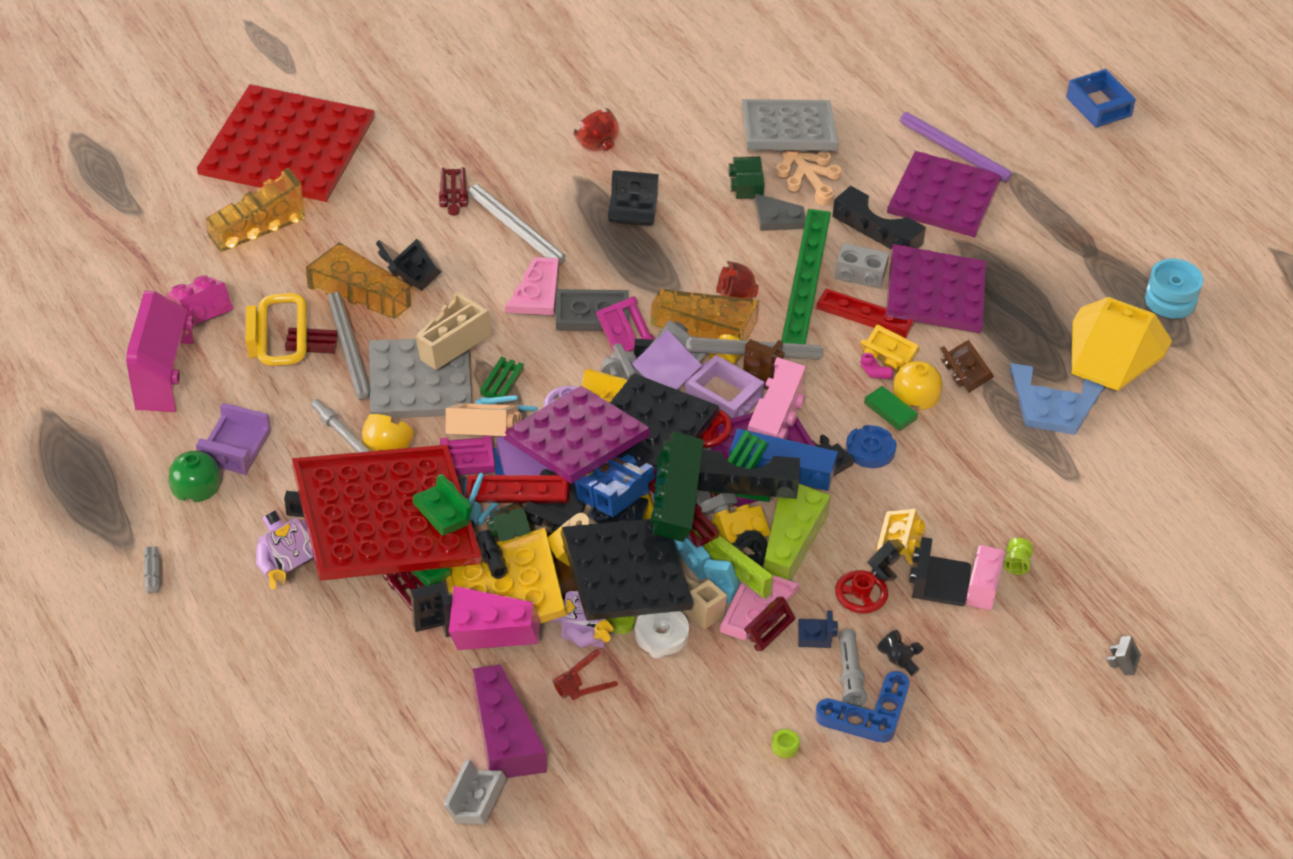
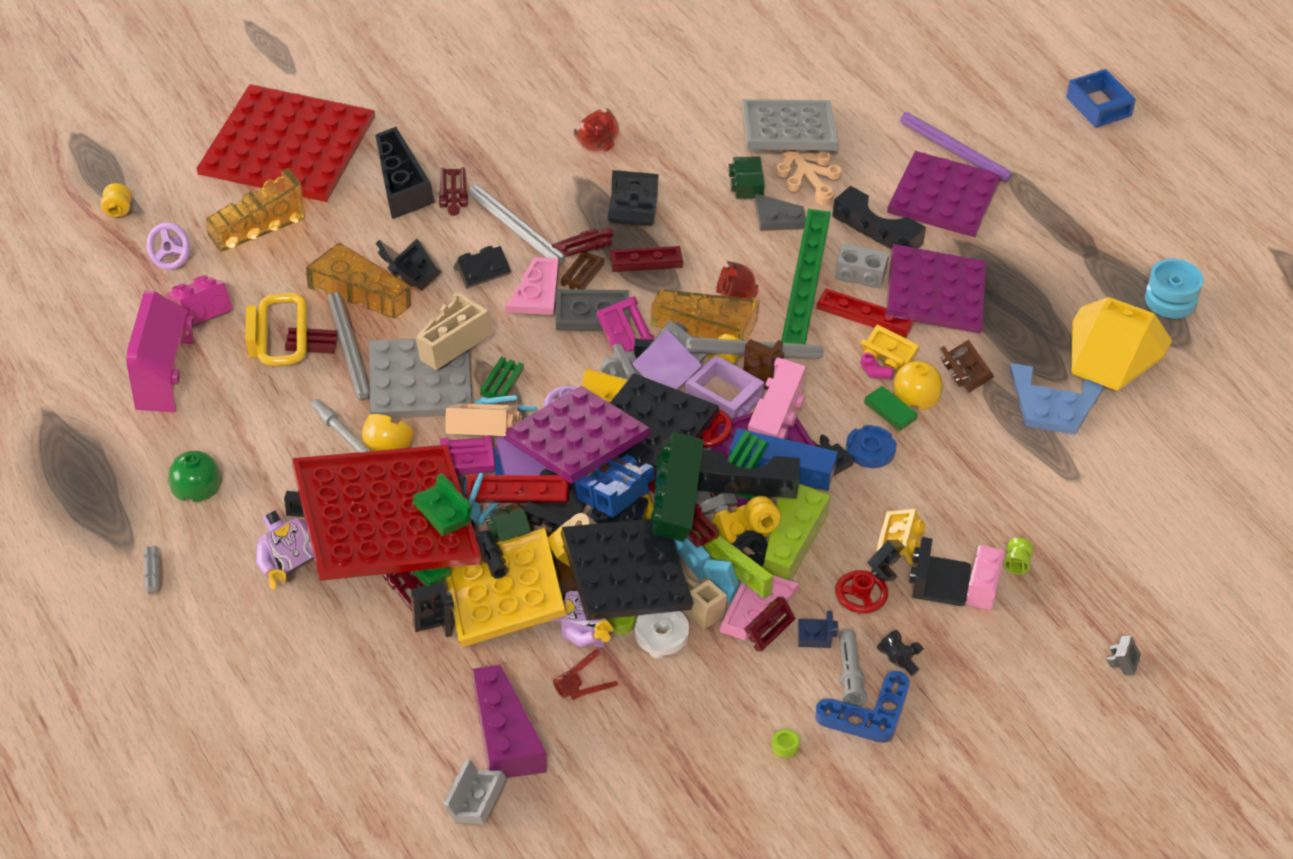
(116, 200): none -> yellow piece
(180, 245): none -> lavender piece
(236, 438): medium lavender panel -> none
(403, 177): none -> black wedge
(483, 266): none -> black bracket
(491, 620): dark pink wedge -> none
(581, 281): none -> reddish brown tile
(585, 237): none -> dark red piece
(646, 259): none -> dark red tile
(762, 514): none -> yellow piece

